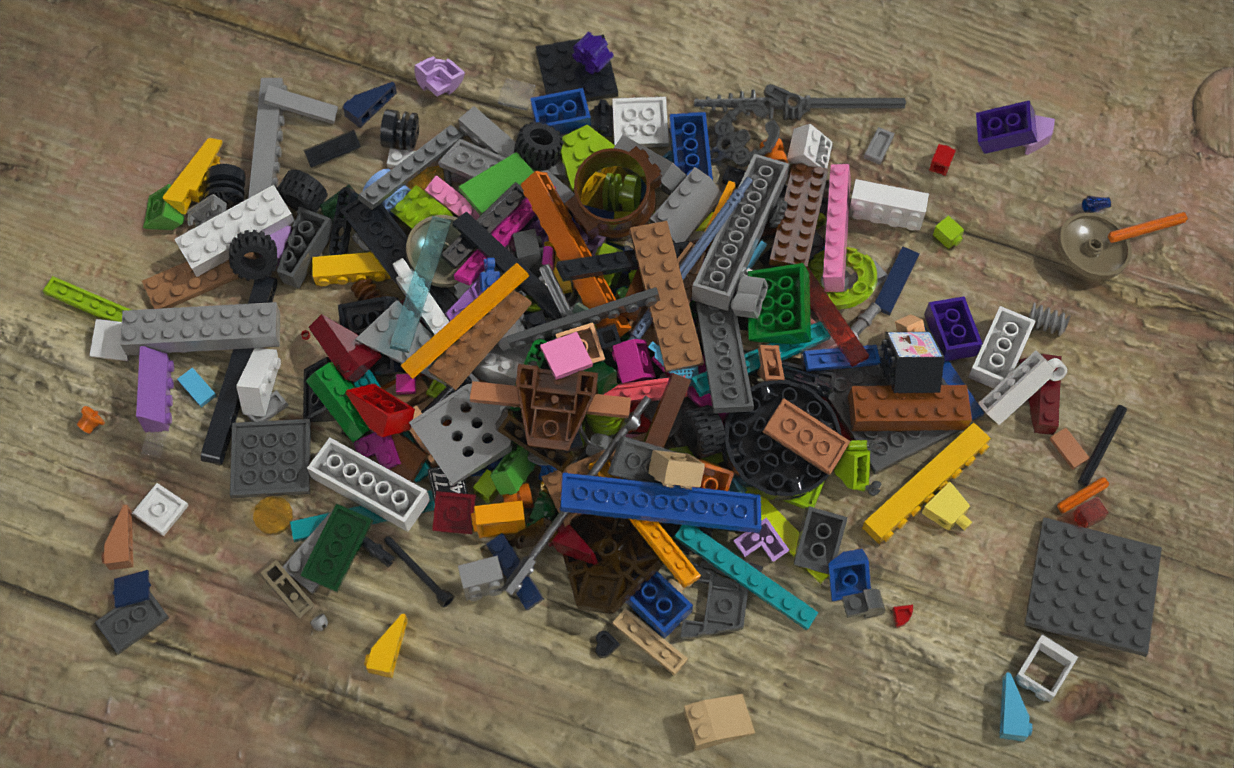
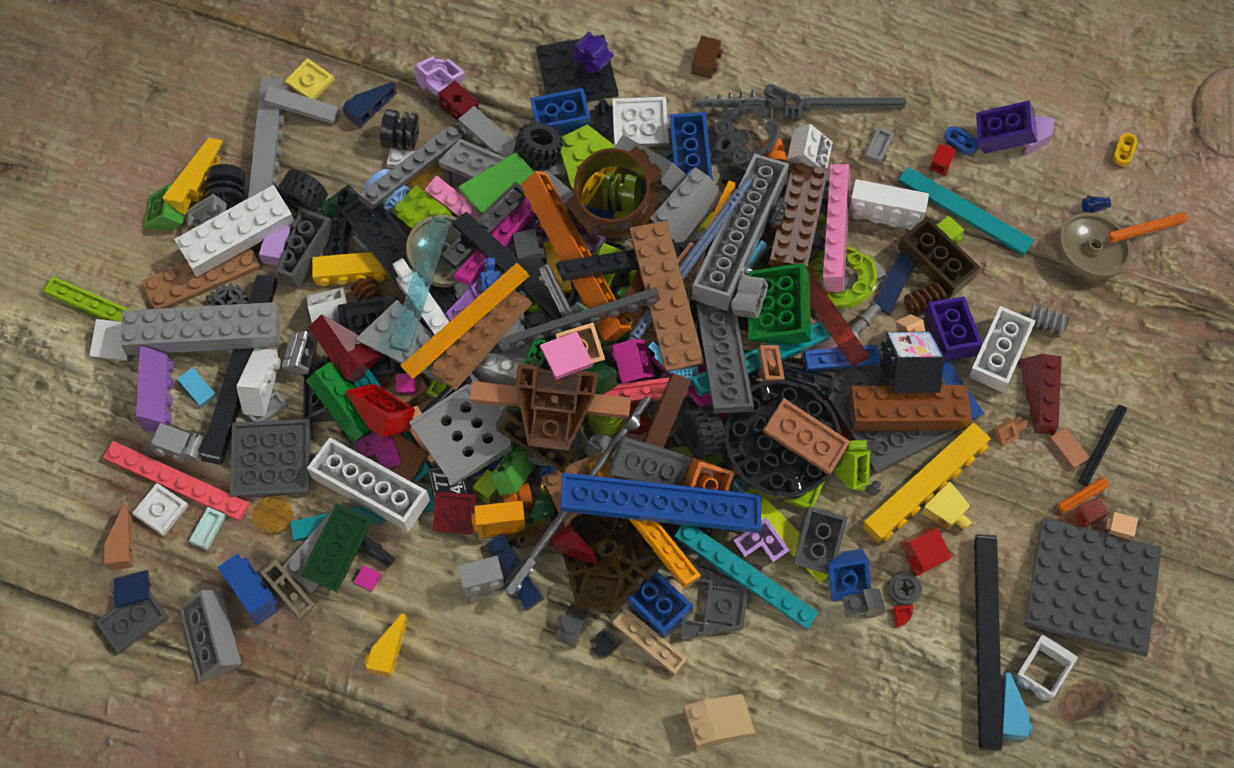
(89, 420): orange piece -> none
(176, 443): none -> light grey hinge
(176, 481): none -> coral plate
(207, 528): none -> light aqua tile
(209, 635): none -> light grey slope
(225, 294): none -> dark grey gear
(249, 588): none -> blue brick
(253, 268): black tyre -> none
(299, 353): none -> light grey brick
(309, 80): none -> light yellow tile
(319, 621): light grey hinge -> none
(326, 304): none -> white slope
(332, 148): black plate -> none
(367, 578): none -> dark pink tile
(443, 597): black piece -> none
(456, 100): none -> dark red brick
(516, 94): clear piece -> none
(548, 256): magenta tile -> none
(572, 626): none -> dark grey slope
(608, 335): black brick -> none
(676, 469): tan brick -> none
(706, 57): none -> reddish brown brick
(910, 582): none -> dark grey gear
(921, 298): none -> reddish brown piece
(925, 550): none -> red plate
(938, 257): none -> dark brown brick
(962, 140): none -> blue plate
(967, 211): none -> teal tile
(988, 643): none -> black beam
(1009, 430): none -> nougat plate
(1021, 385): white hinge -> none
(1121, 526): none -> light nougat brick
(1125, 151): none -> yellow plate

